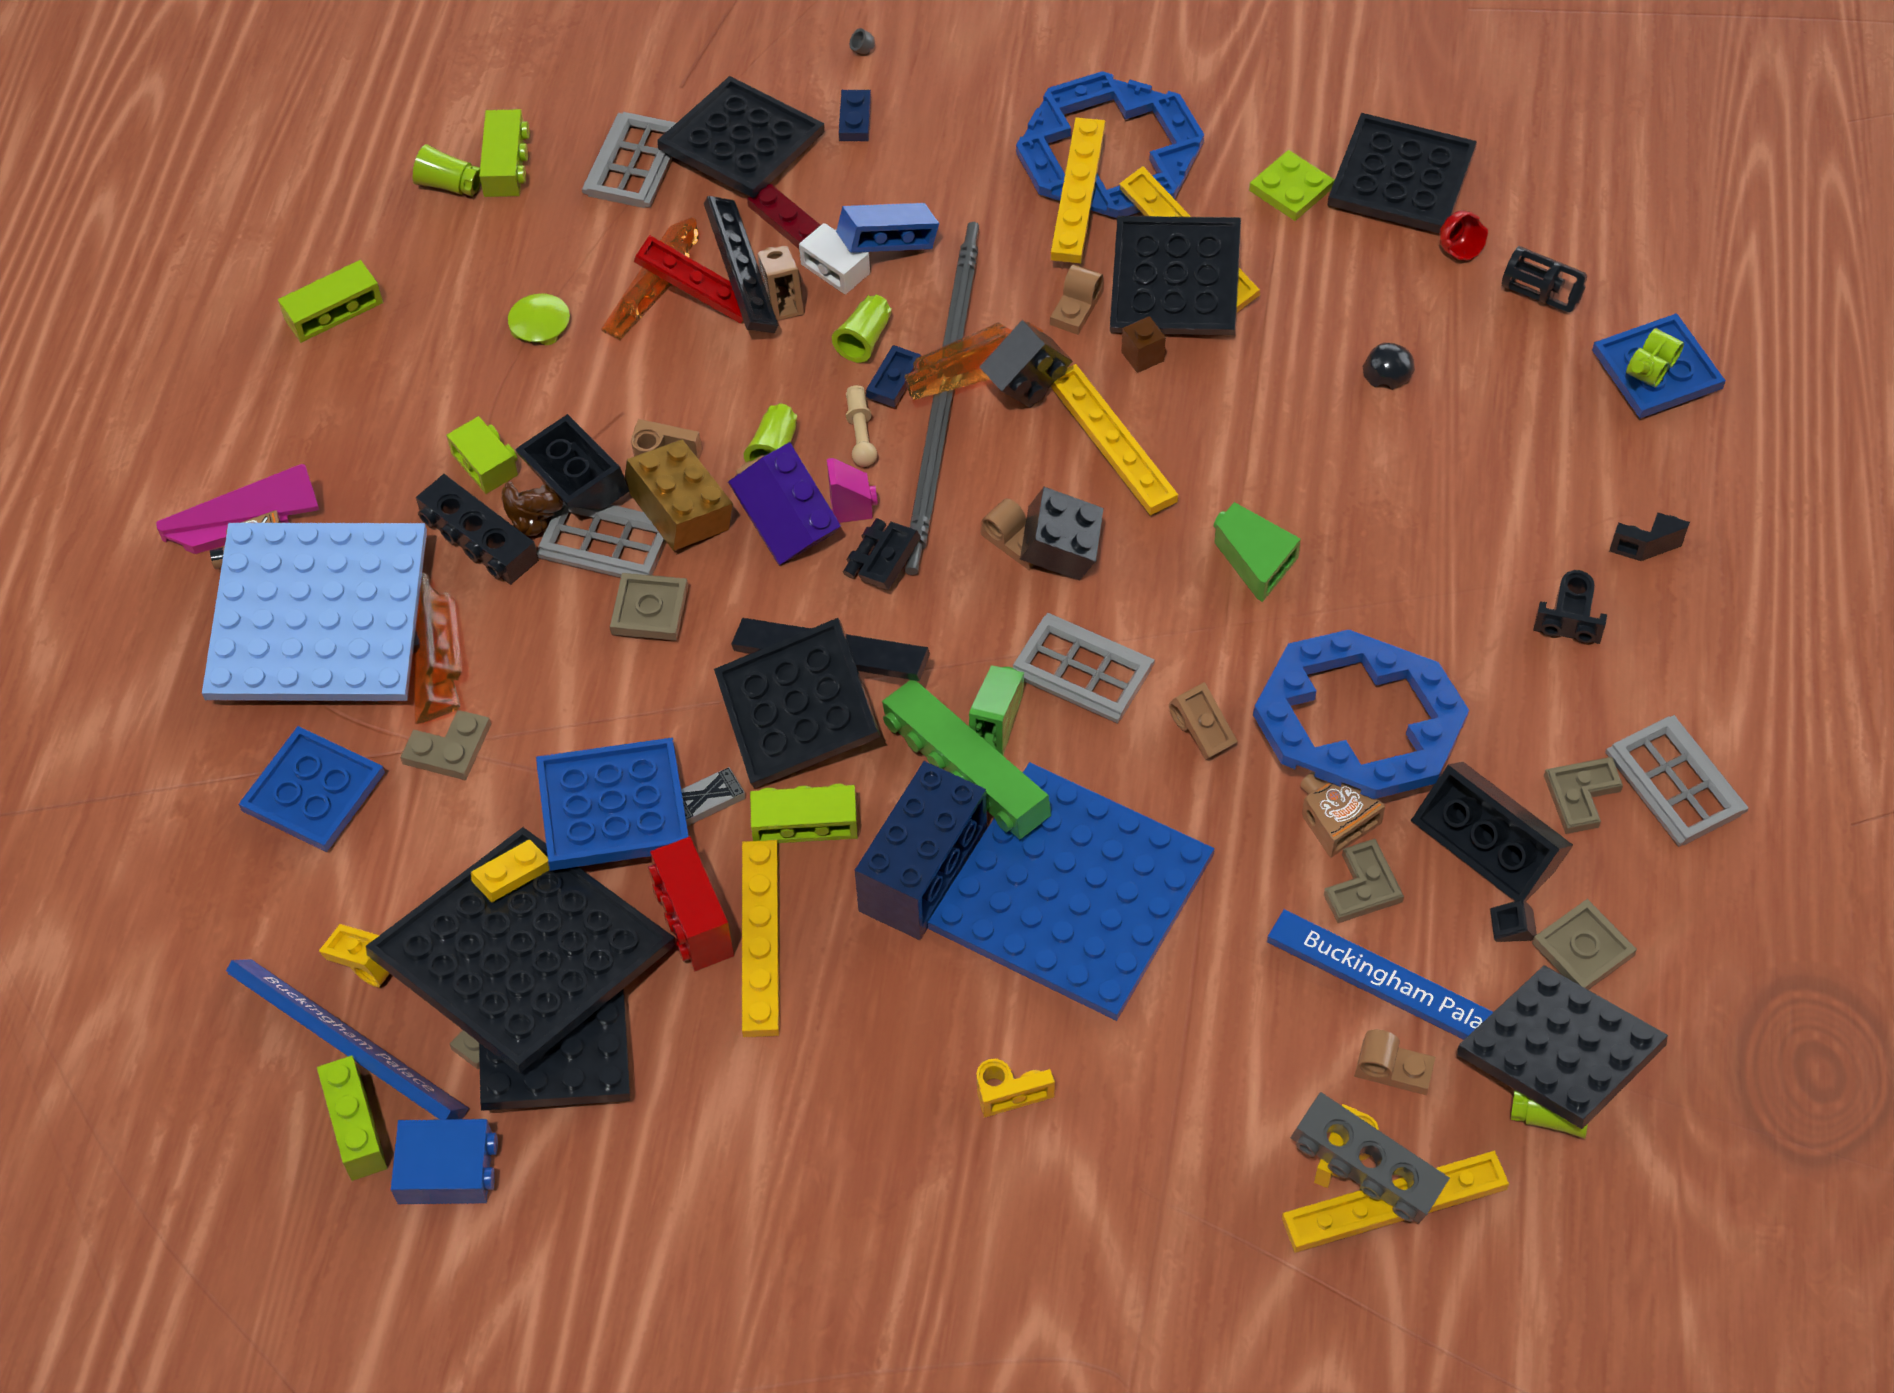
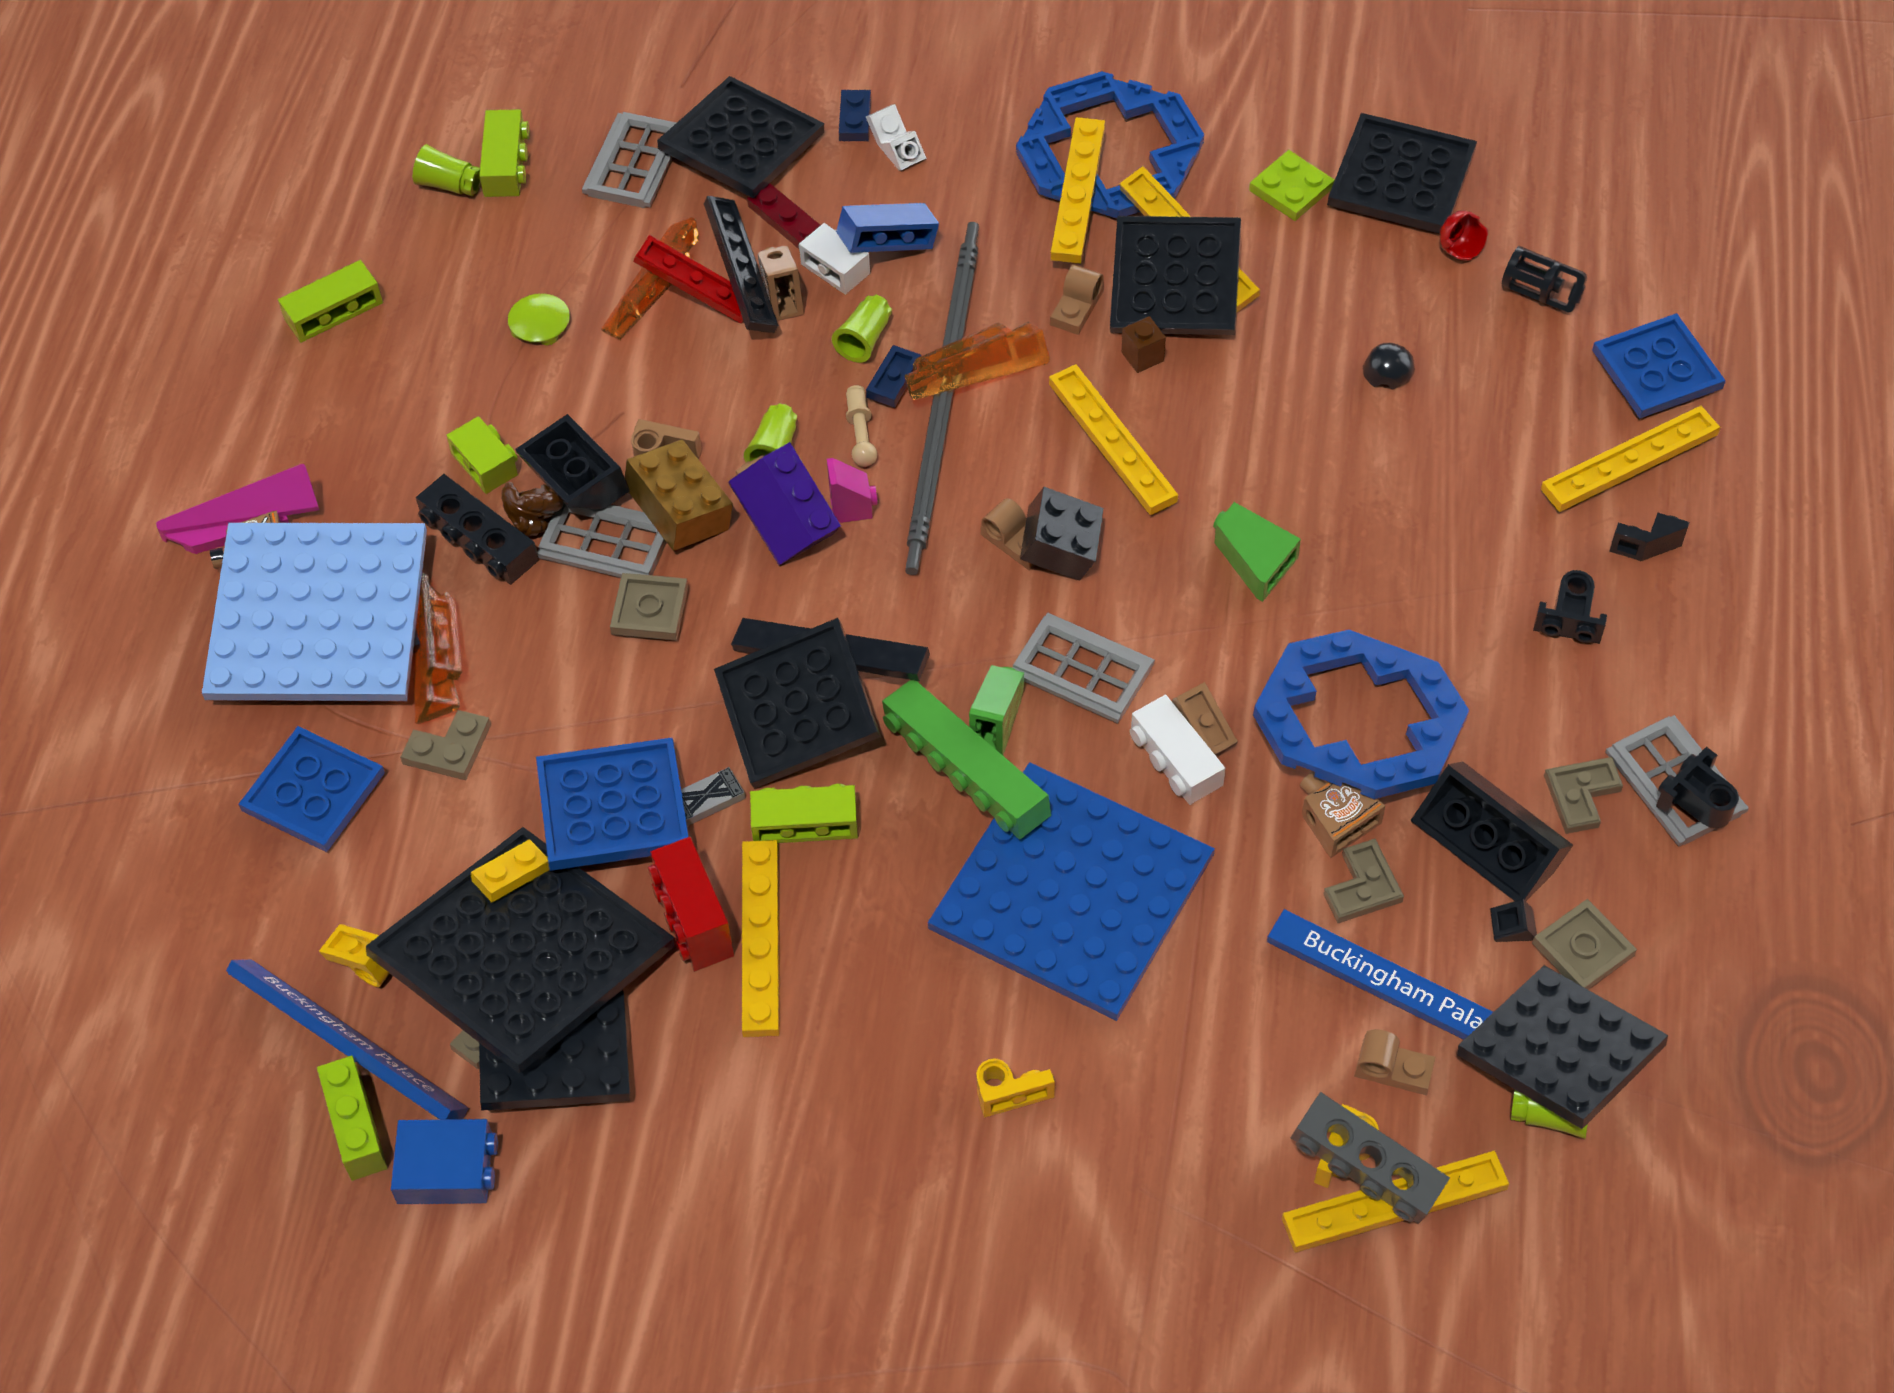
(862, 41): dark grey hinge -> none
(887, 557): black plate -> none
(891, 136): none -> white slope
(920, 849): dark blue brick -> none
(1026, 364): black brick -> none
(1177, 750): none -> white brick
(1630, 458): none -> yellow plate
(1655, 357): lime beam -> none
(1698, 789): none -> black pin

